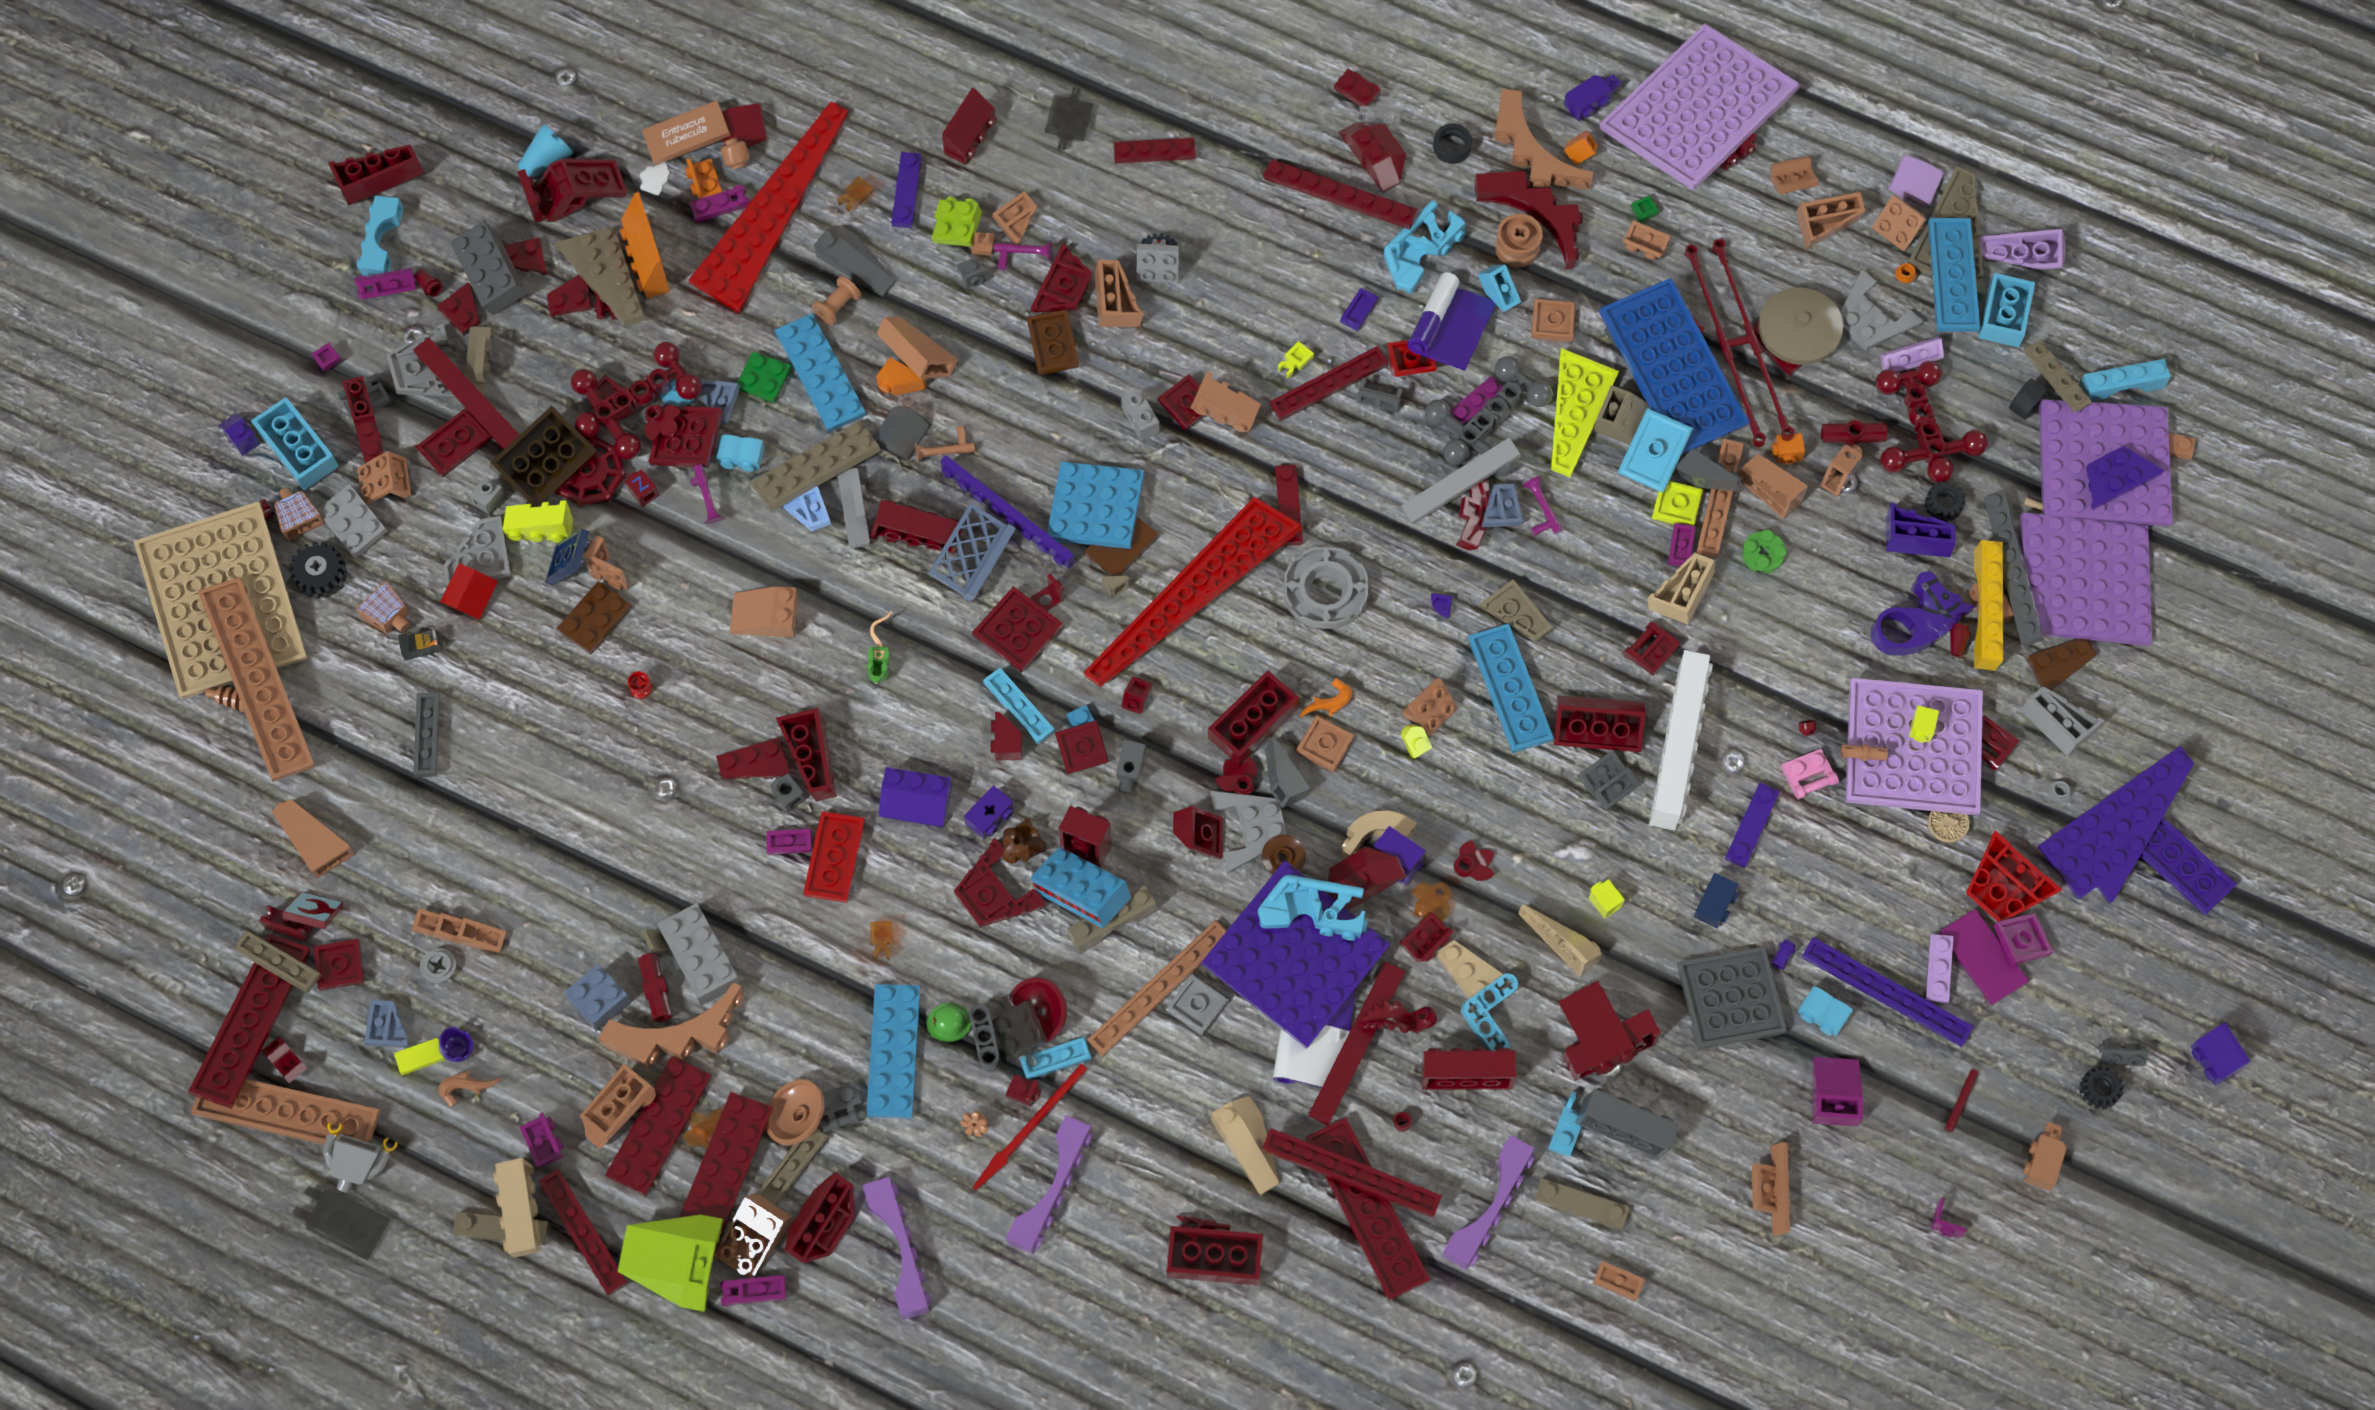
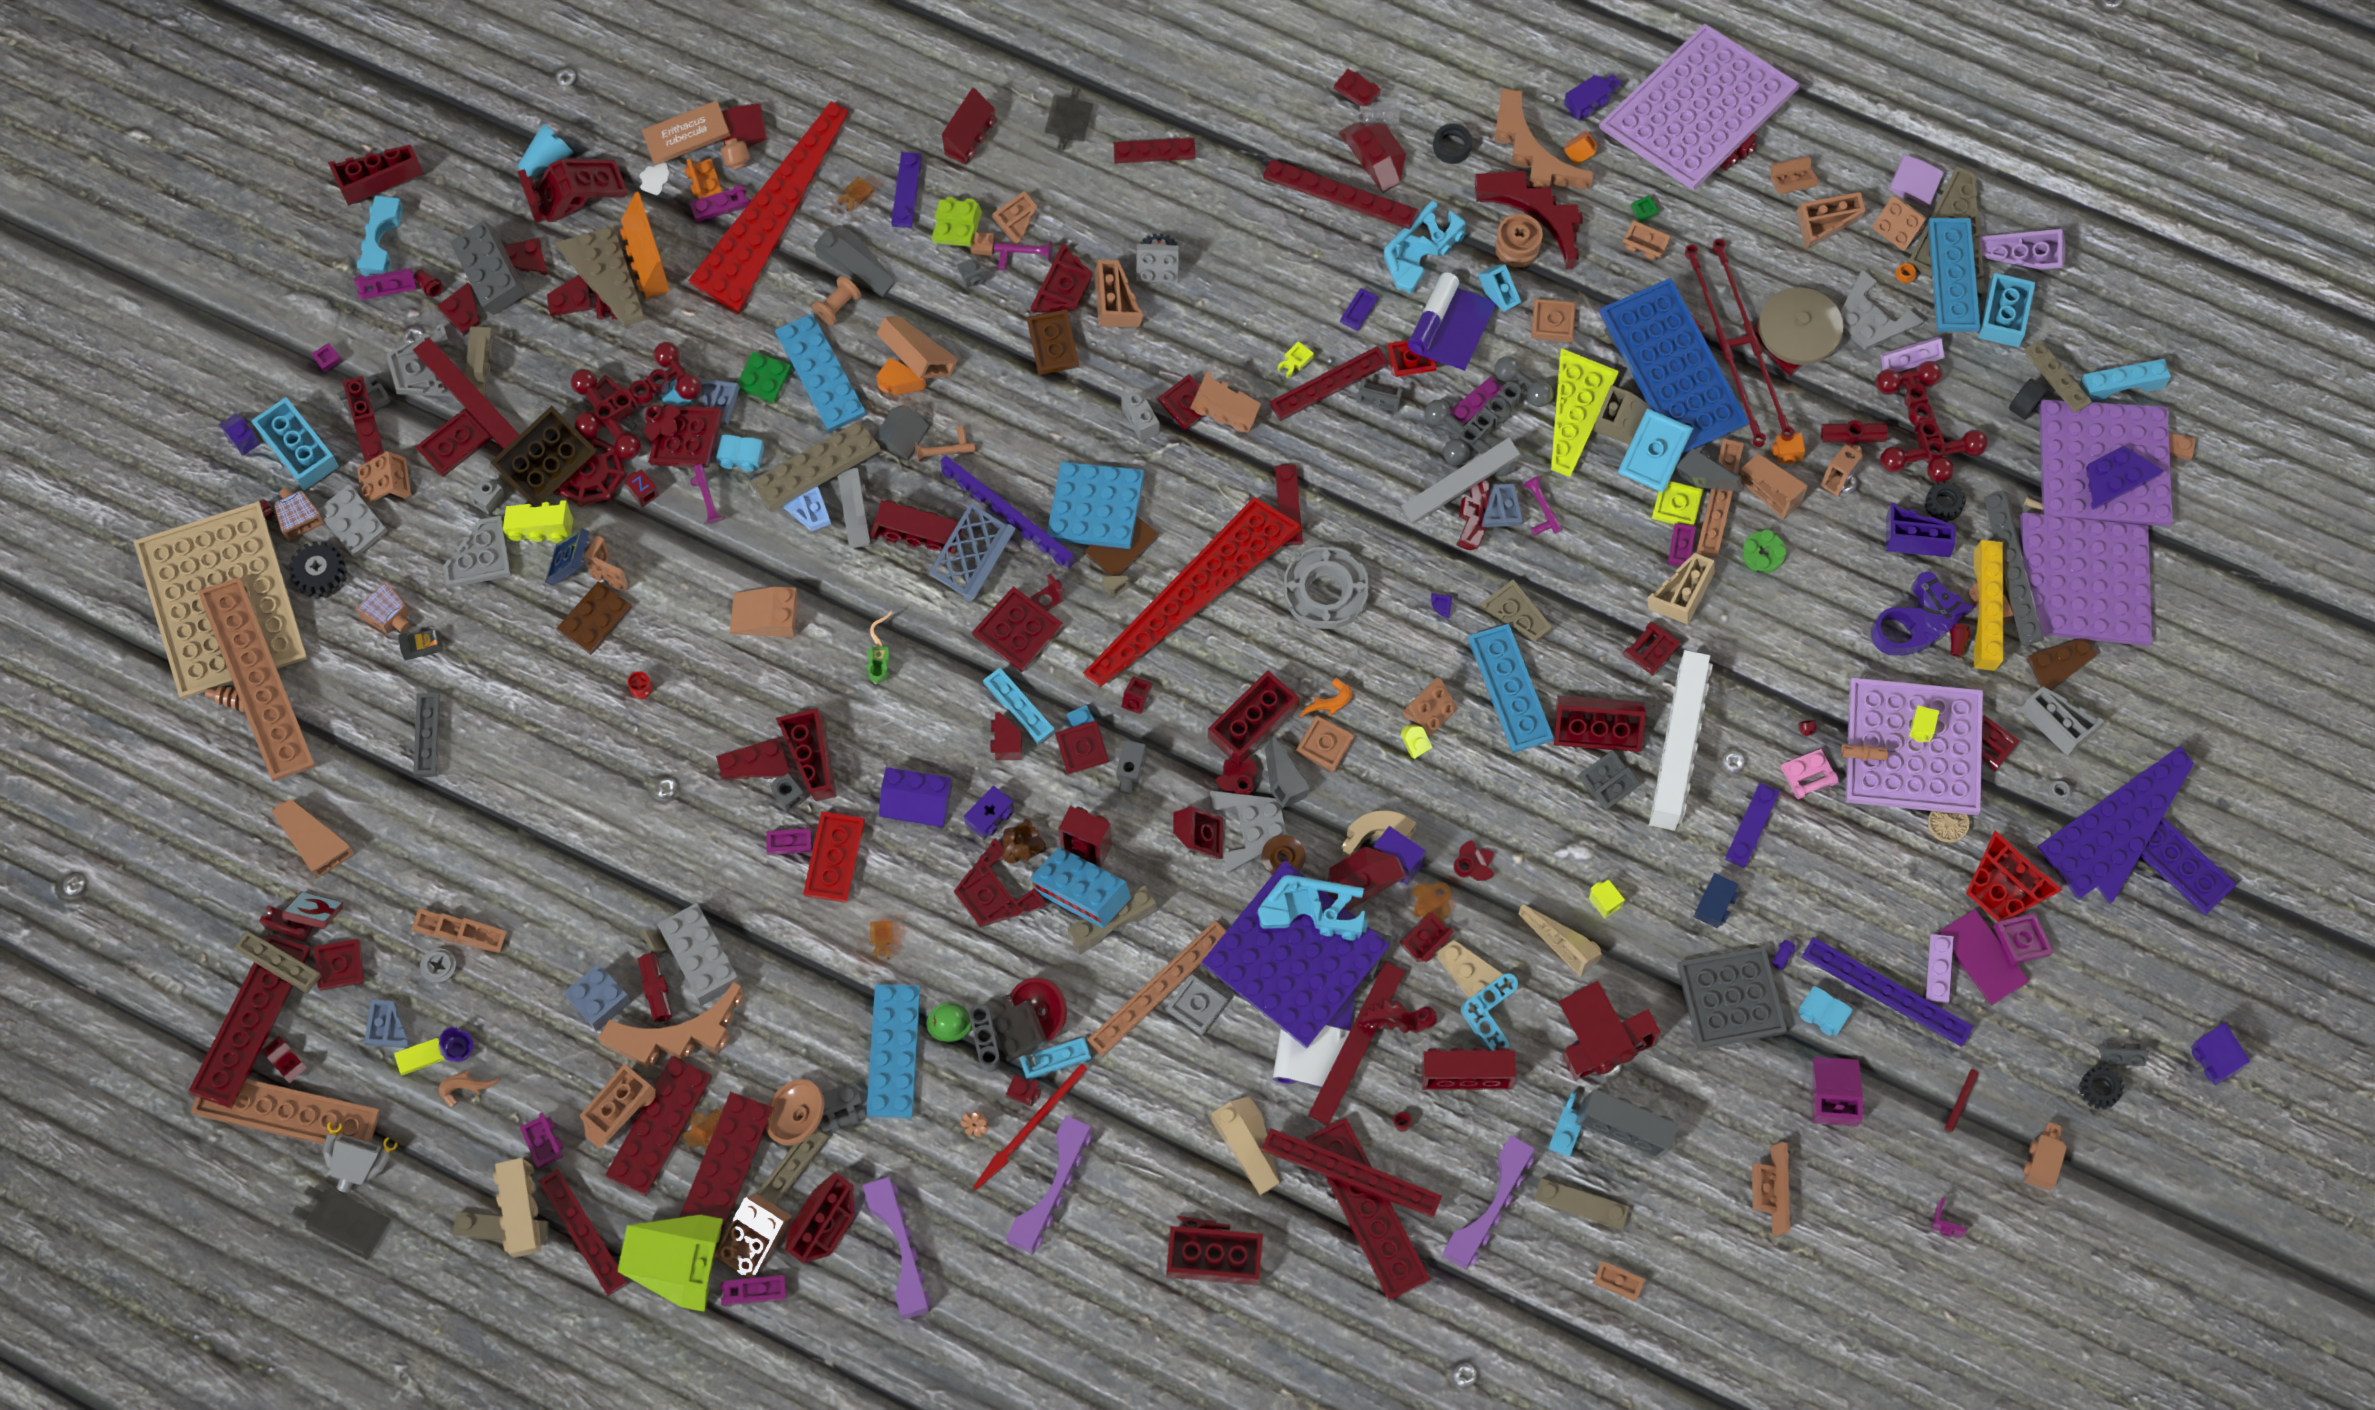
(469, 591): red slope -> none

